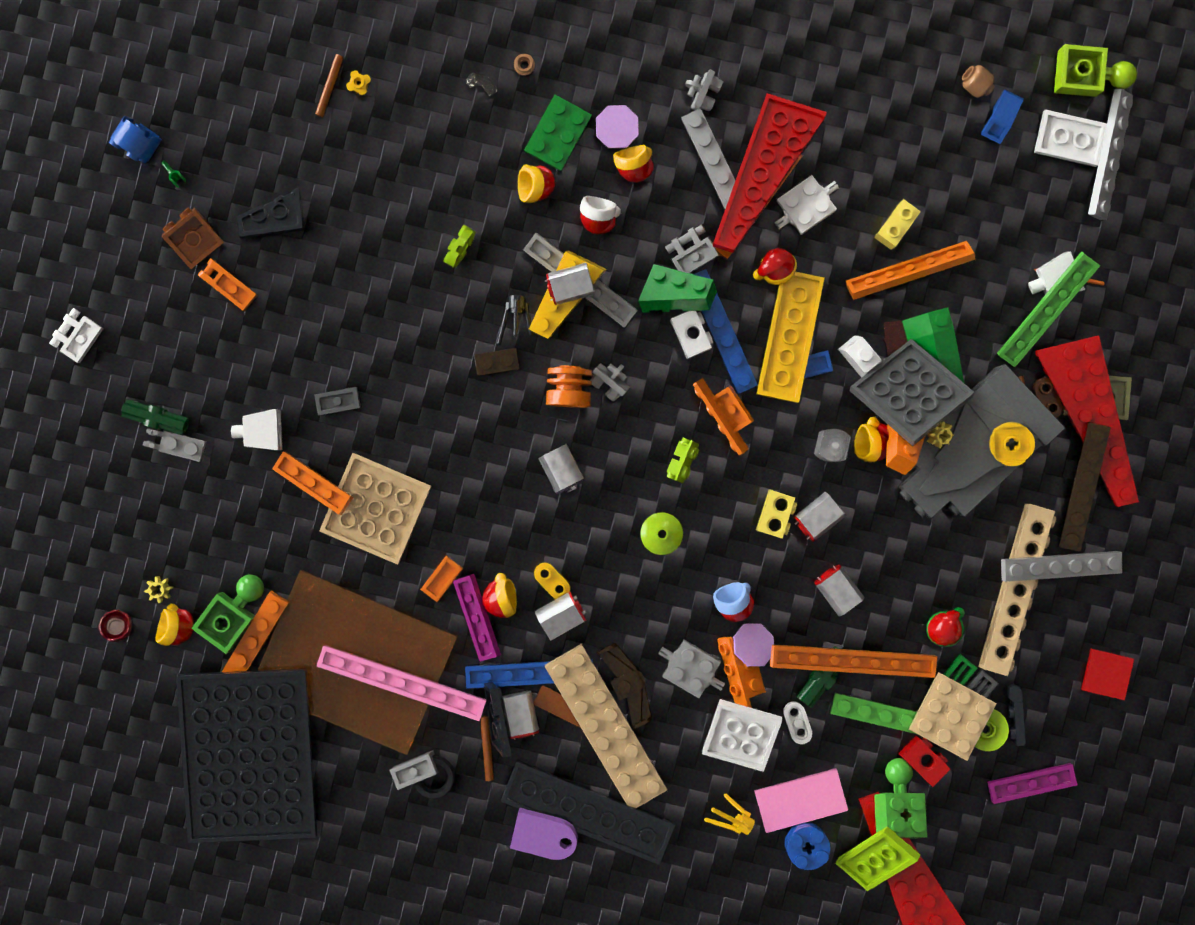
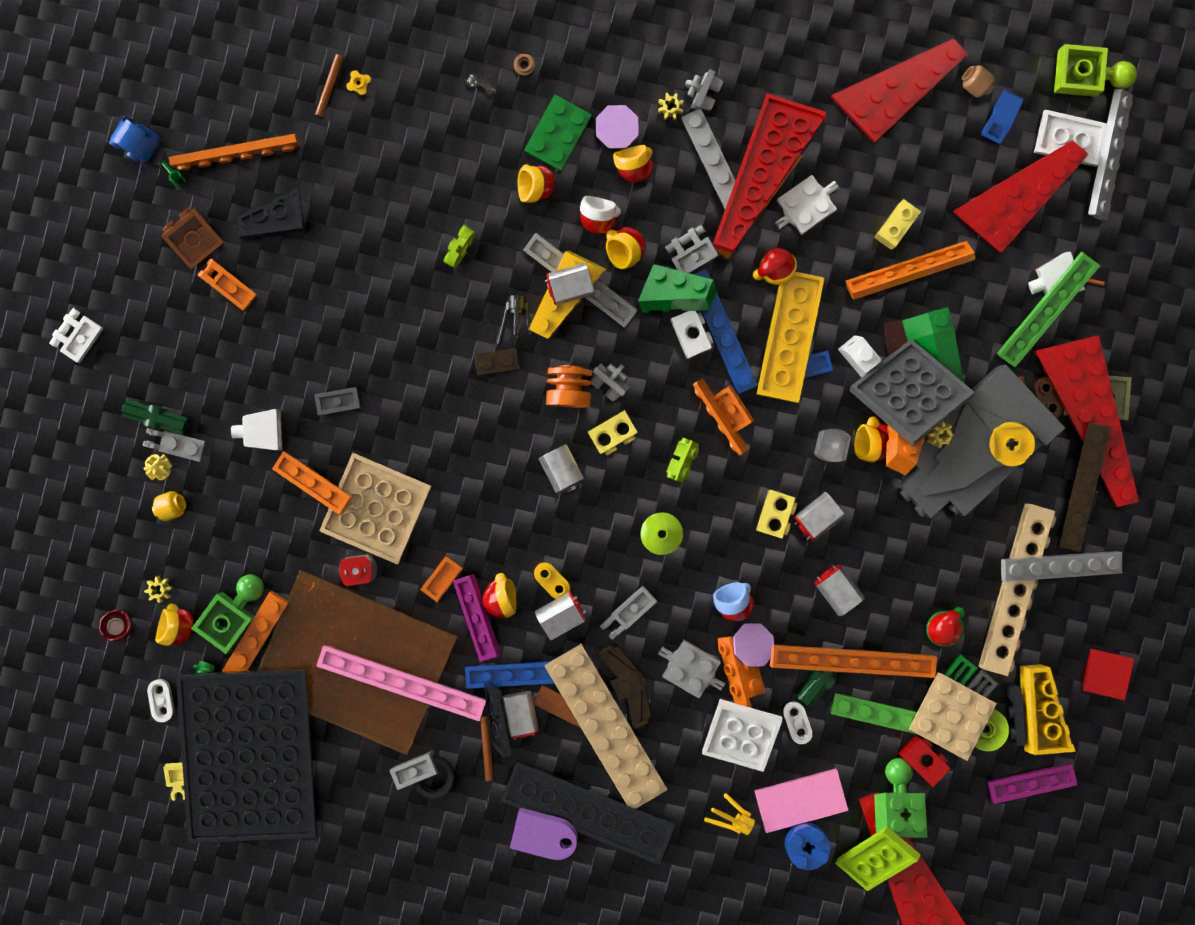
(157, 467): none -> light yellow gear
(159, 700): none -> white plate
(169, 506): none -> yellow head
(174, 778): none -> light yellow plate
(204, 667): none -> green plate
(243, 151): none -> orange plate
(358, 569): none -> red piece
(610, 428): none -> light yellow brick
(625, 247): none -> yellow piece
(630, 611): none -> light grey hinge
(670, 99): none -> light yellow gear
(889, 95): none -> red wing
(1011, 204): none -> red wing
(1042, 712): none -> yellow wedge

